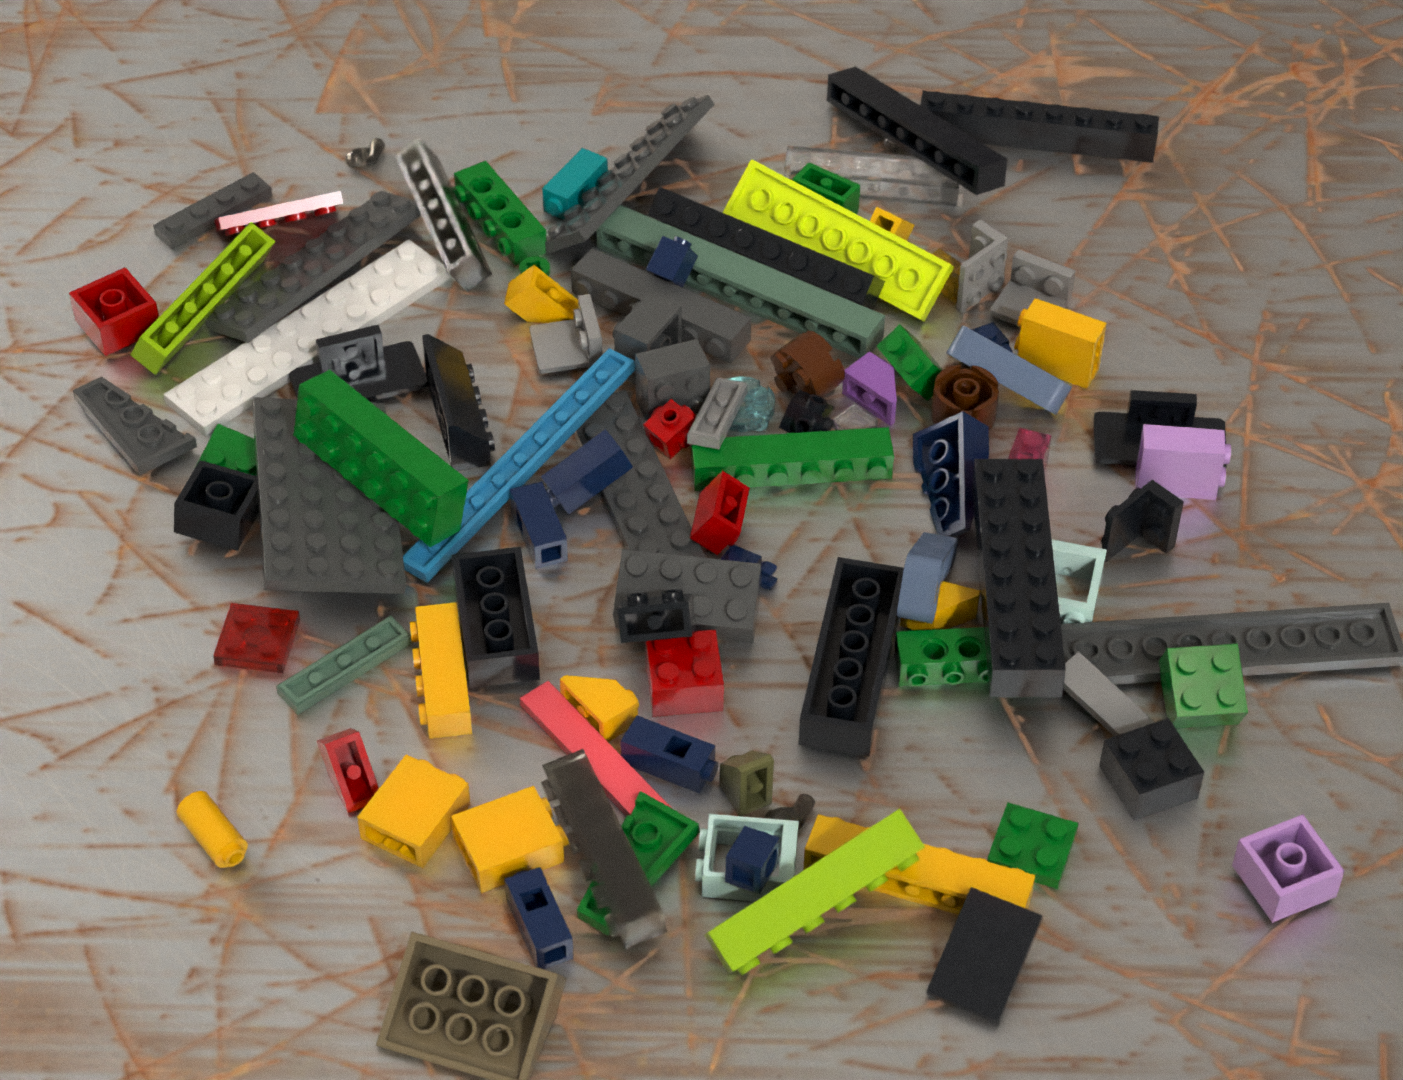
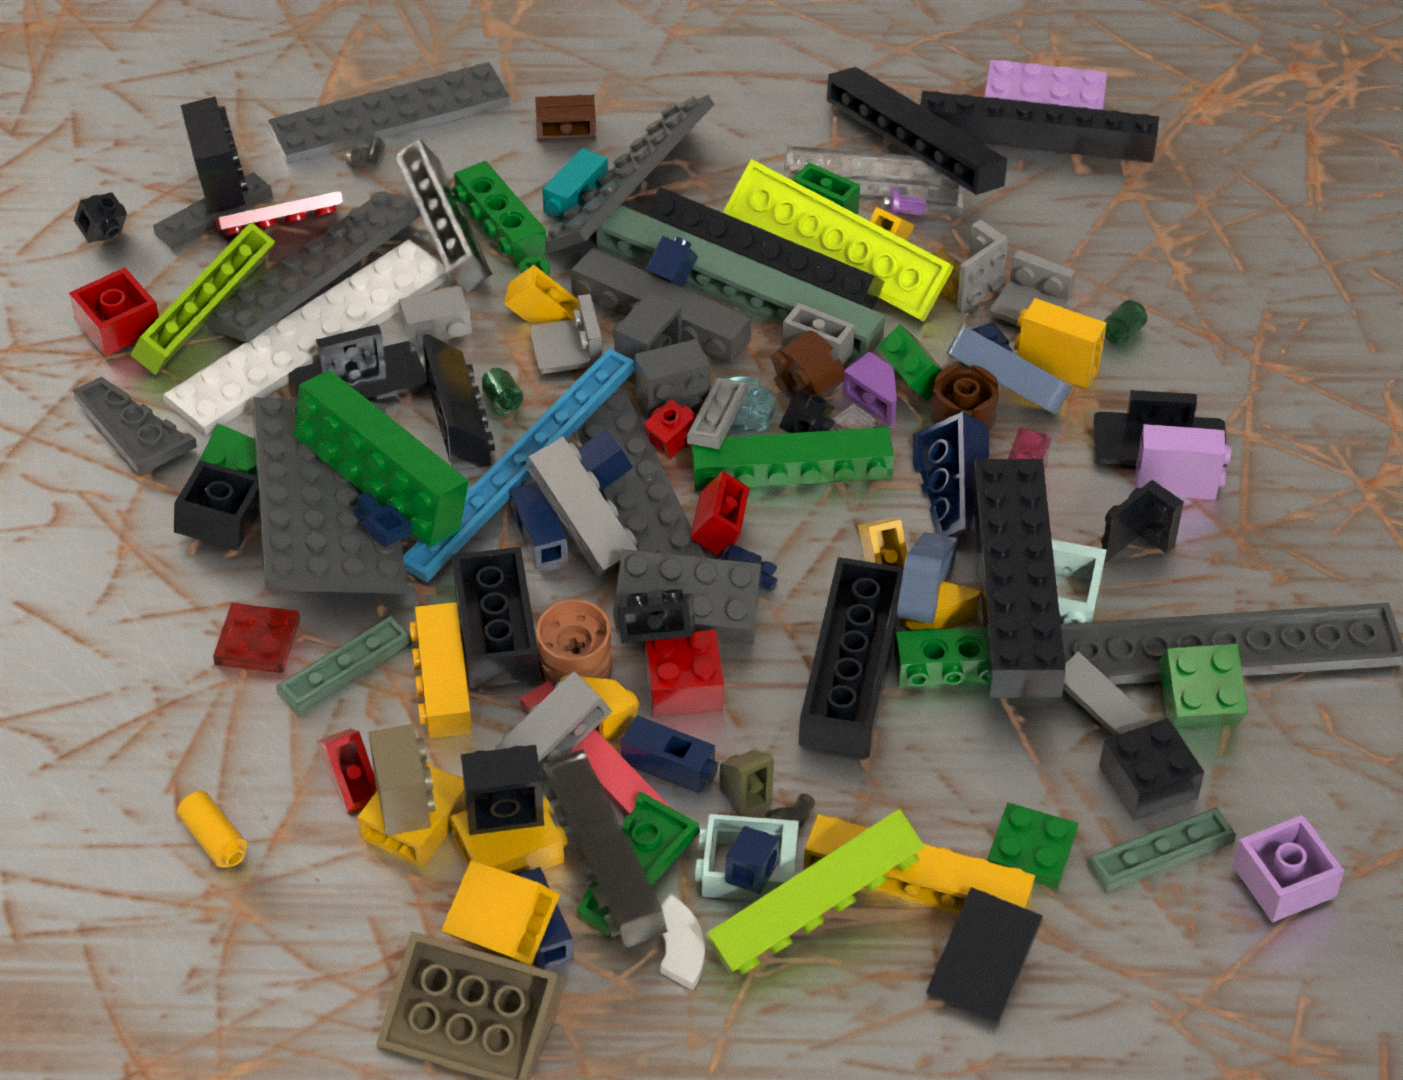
(100, 217): none -> black brick
(215, 154): none -> black brick
(381, 522): none -> dark blue plate
(388, 112): none -> dark grey plate
(402, 779): none -> dark tan brick
(435, 313): none -> light grey brick
(500, 912): none -> yellow brick
(502, 390): none -> clear green brick
(502, 789): none -> black brick
(559, 720): none -> light grey brick
(565, 117): none -> reddish brown brick
(574, 638): none -> nougat wheel
(580, 505): none -> light grey brick
(683, 944): none -> white tile
(834, 330): none -> light grey brick
(884, 542): none -> yellow slope
(900, 204): none -> medium lavender piece
(1046, 84): none -> lavender brick
(1125, 322): none -> clear green brick
(1161, 849): none -> sand green tile

